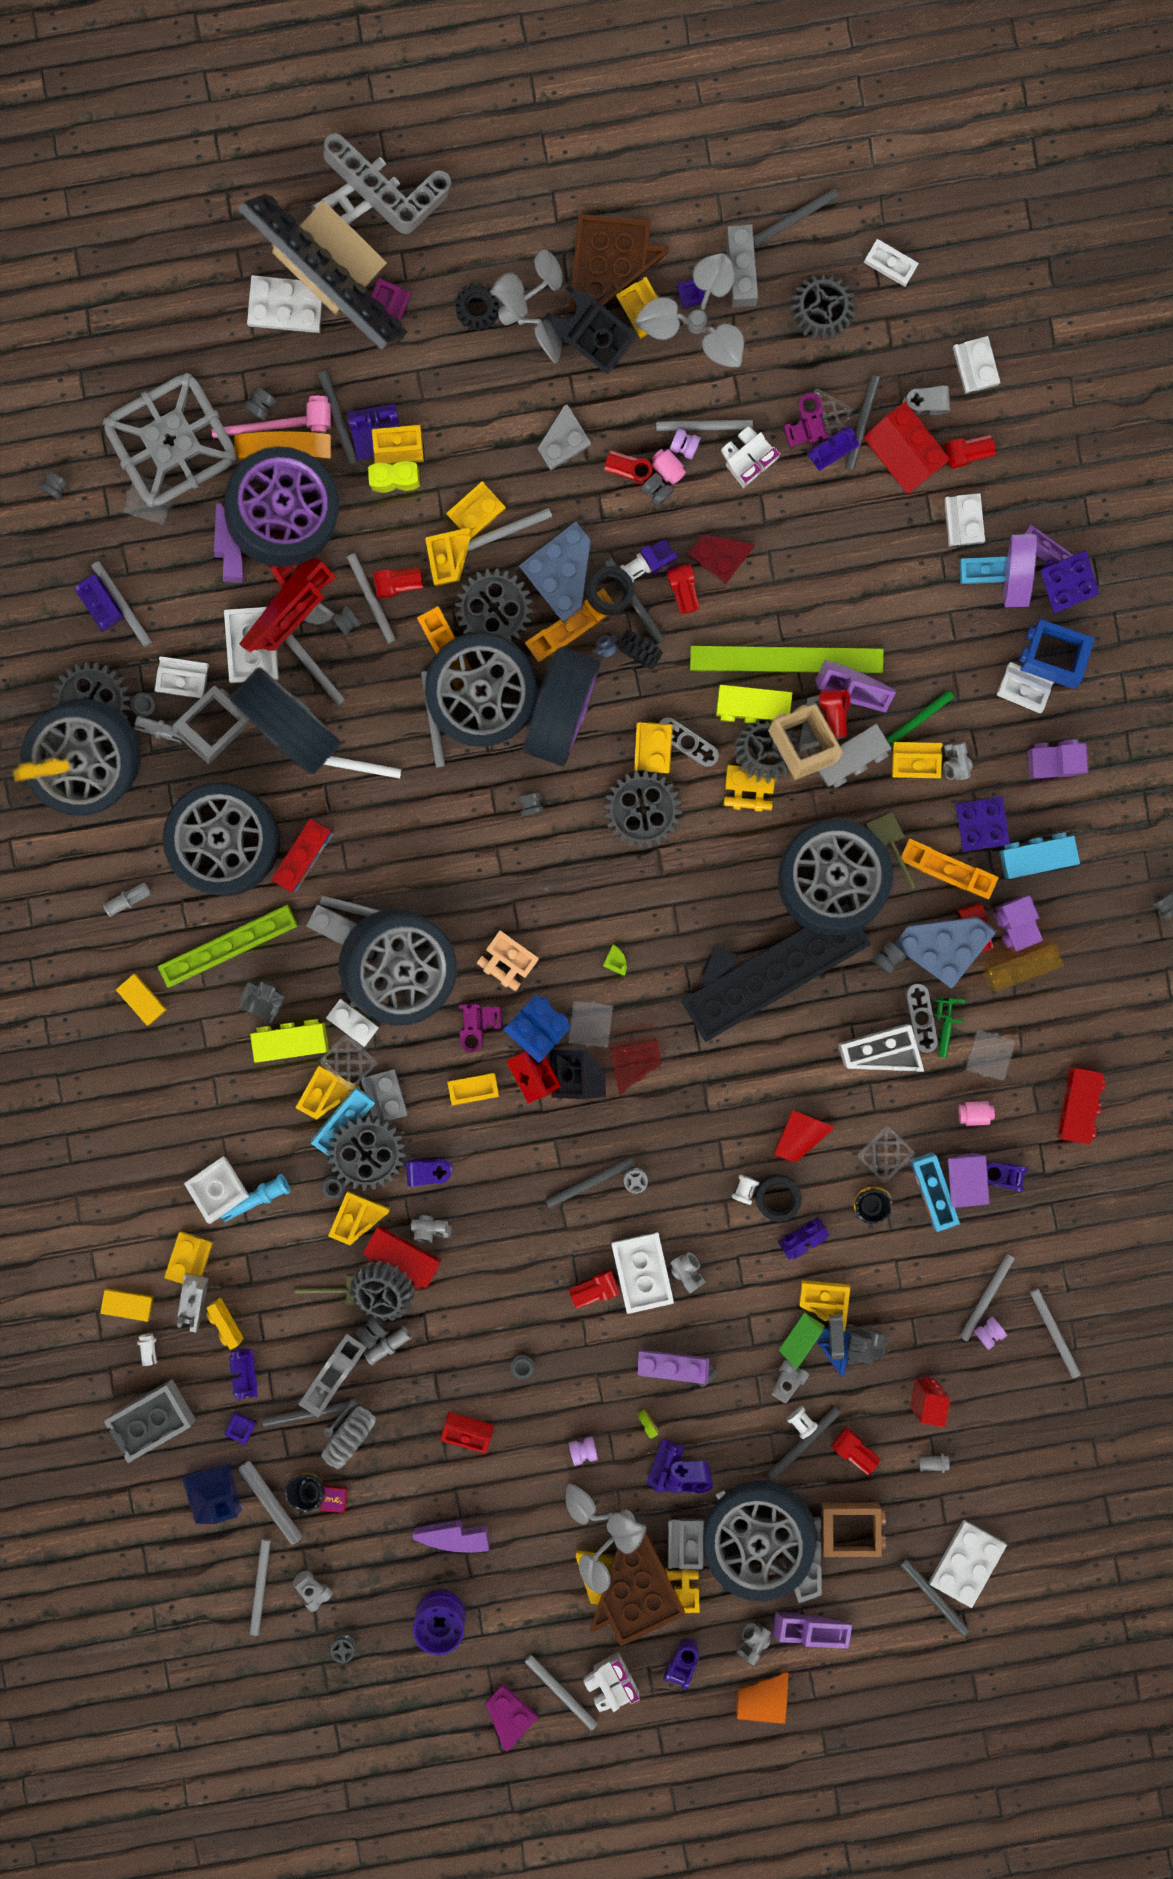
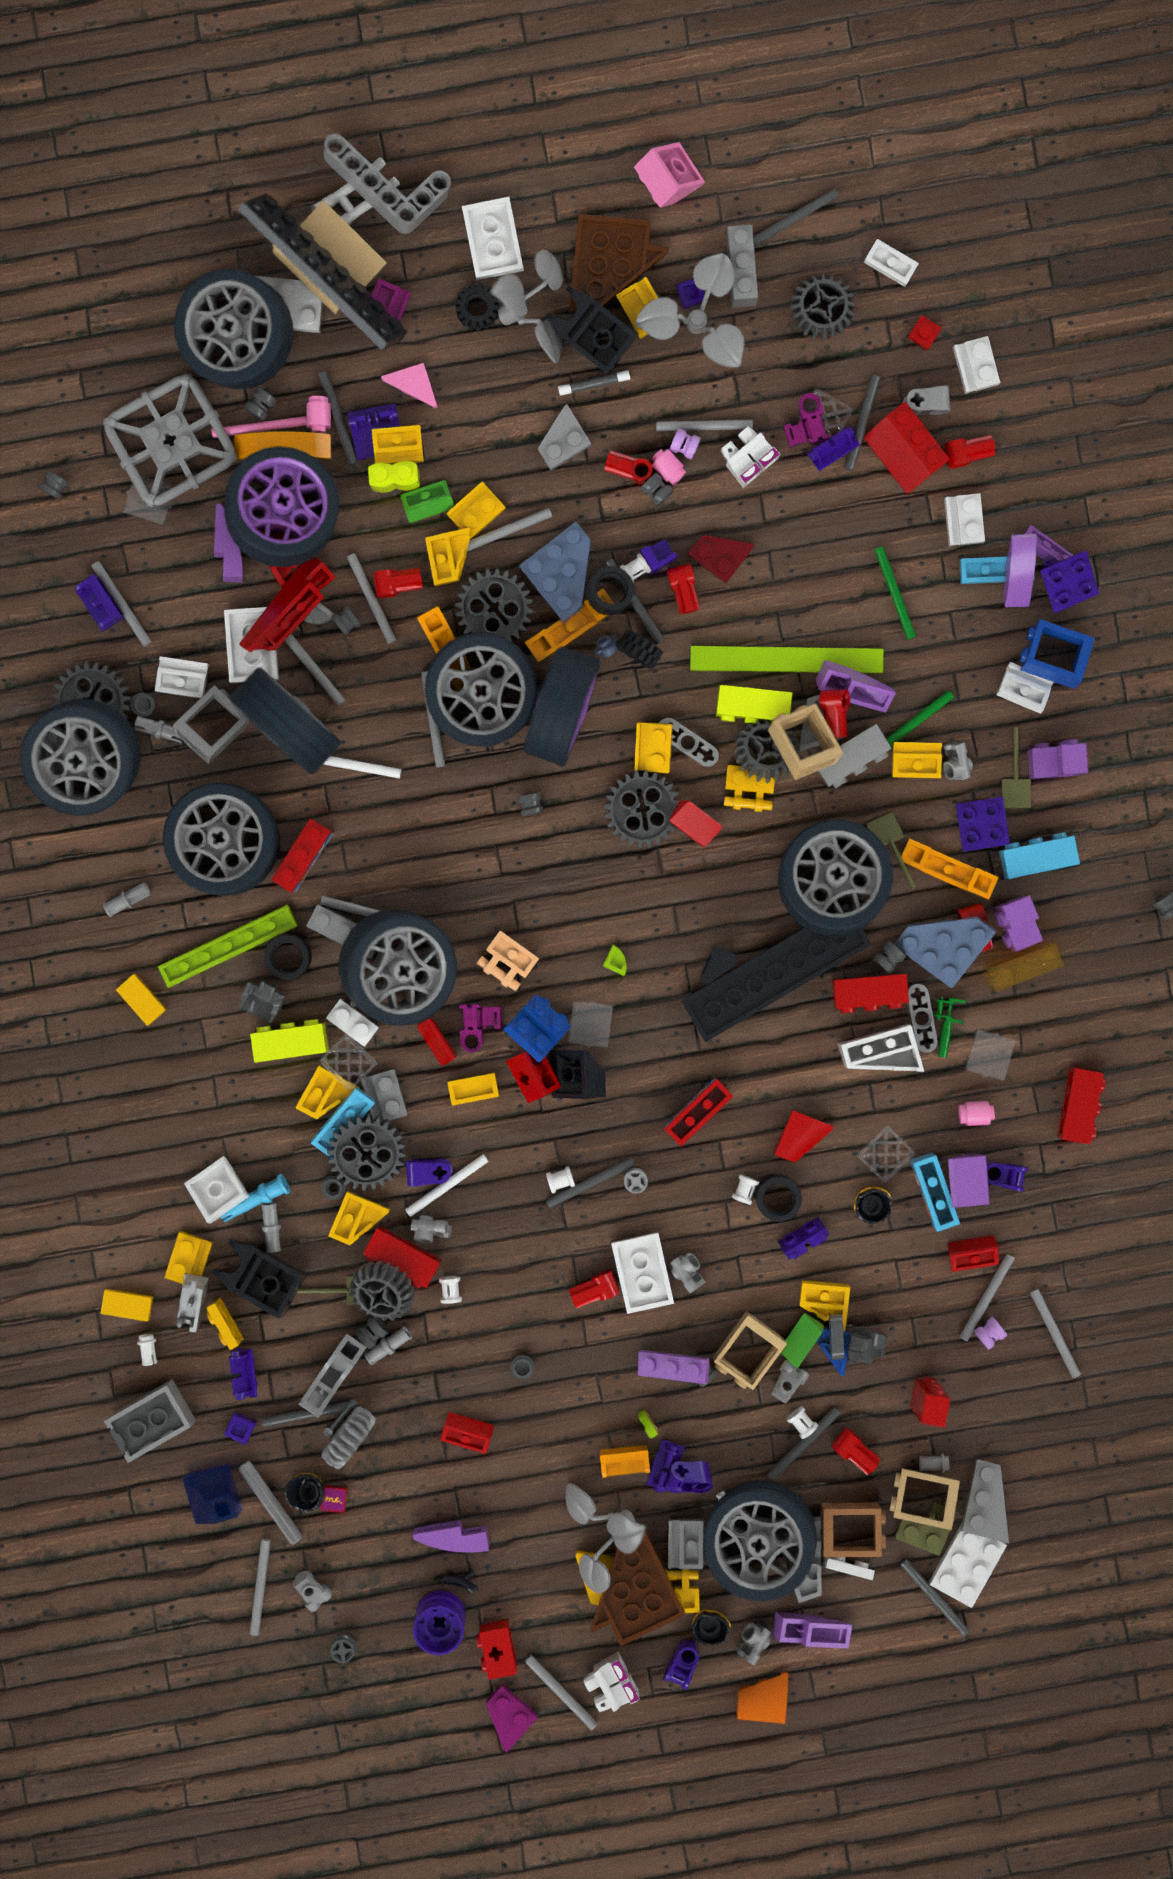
(50, 767): yellow plate -> none
(233, 328): none -> wheel
(253, 1275): none -> black brick
(269, 956): none -> black tyre
(271, 1227): none -> light grey pin
(412, 382): none -> bright pink tile
(427, 501): none -> bright green slope
(436, 1041): none -> red slope
(444, 1187): none -> white bar
(450, 1289): none -> white bush
(461, 1581): none -> black bar
(492, 238): none -> white plate
(497, 1635): none -> red brick
(560, 1179): none -> white bush
(582, 1451): lavender wheel -> none
(593, 382): none -> dark grey bar
(624, 1460): none -> light orange hinge
(634, 1061): clear red wing -> none
(668, 174): none -> bright pink slope
(694, 822): none -> red slope
(697, 1111): none -> red brick
(710, 1627): none -> black hair
(765, 1332): none -> tan window
(858, 1569): none -> white plate
(870, 992): none -> red brick
(895, 593): none -> green bar
(924, 332): none -> red plate
(924, 1536): none -> olive plate
(950, 1505): none -> tan window
(973, 1253): none -> red slope
(985, 1503): none -> light grey wing
(1016, 791): none -> olive piece

